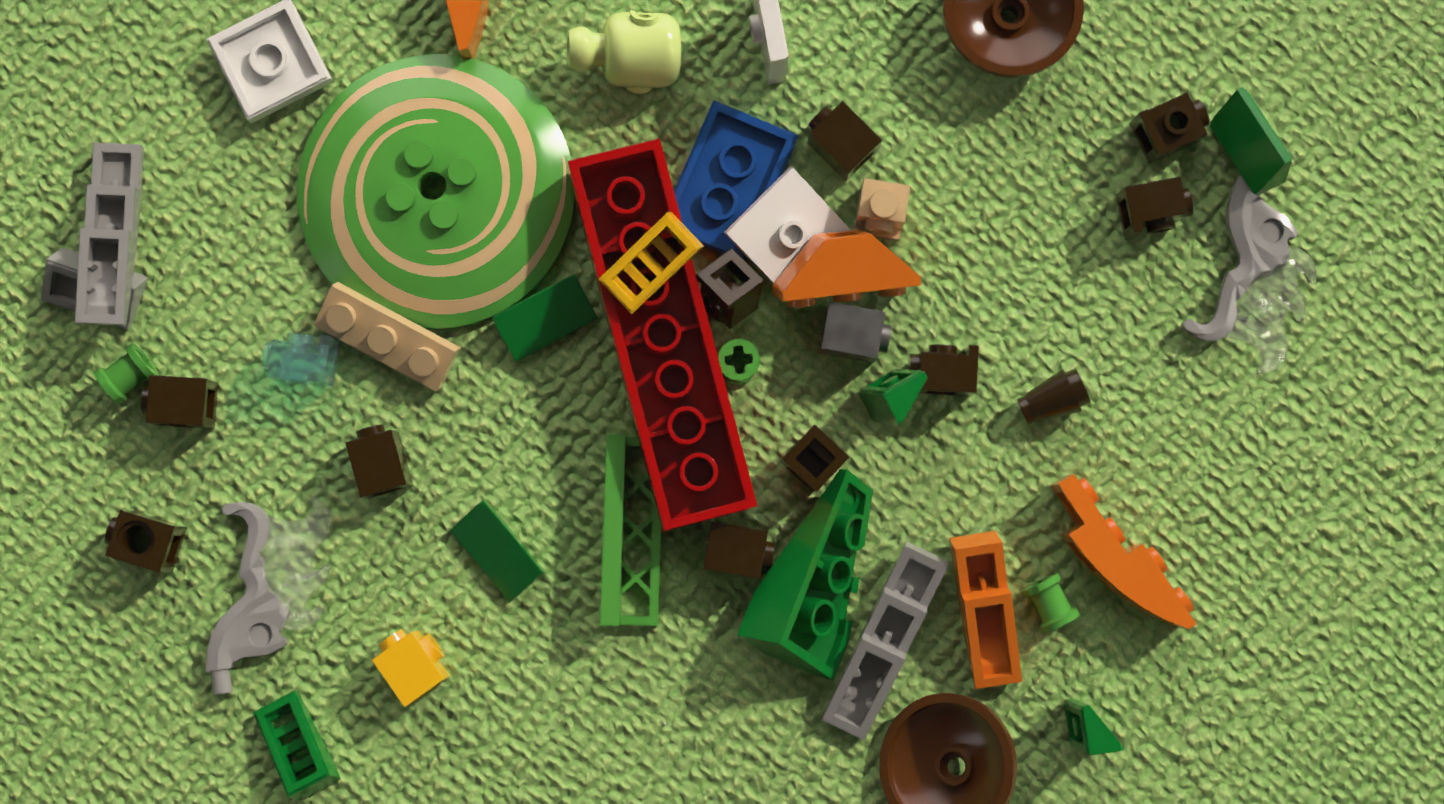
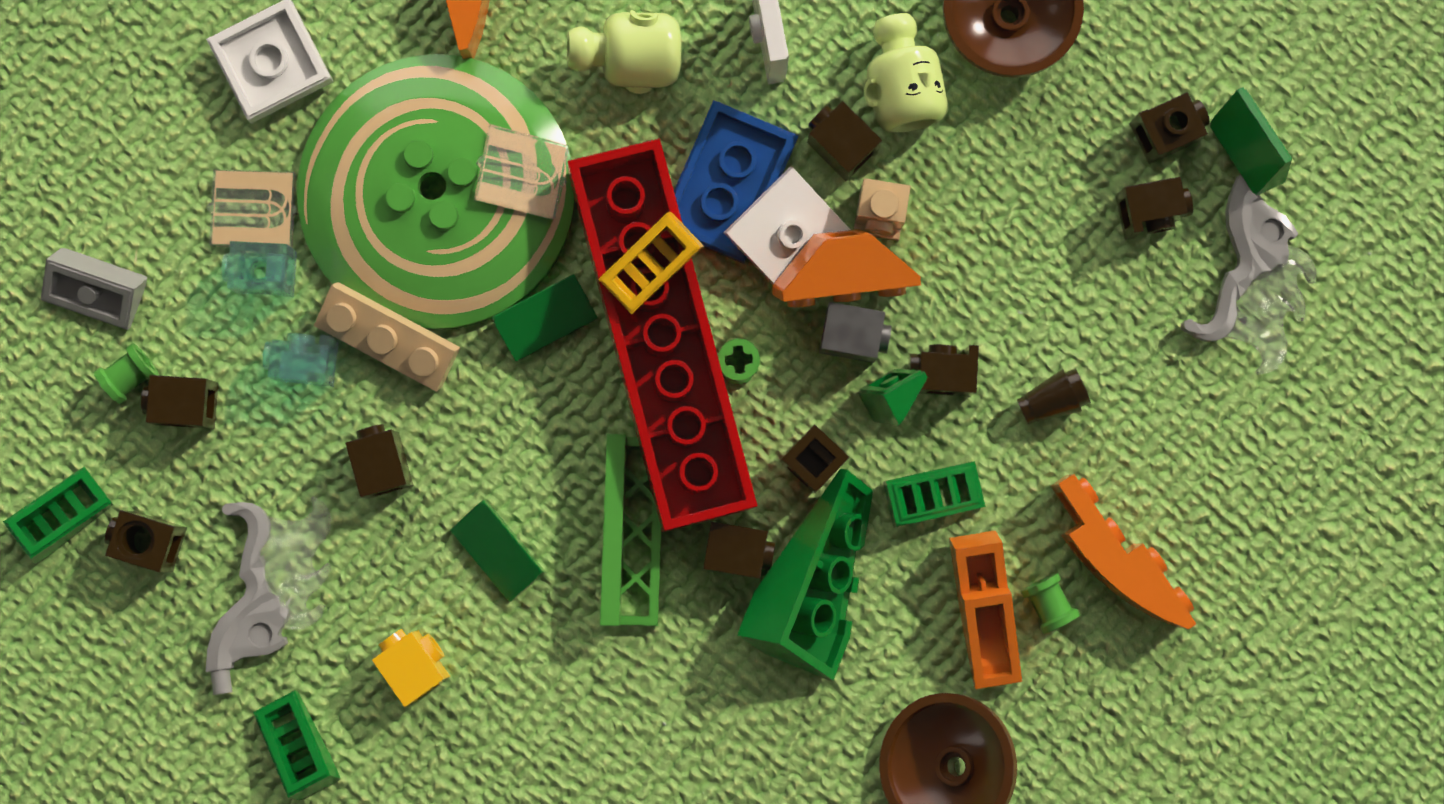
(48, 501): none -> green slope
(109, 234): light grey slope -> none
(242, 260): none -> clear light blue brick
(252, 207): none -> piece
(521, 172): none -> clear piece
(723, 296): dark brown brick -> none
(885, 640): light grey slope -> none
(897, 504): none -> green slope
(905, 80): none -> yellowish green piece
(1087, 730): green slope -> none

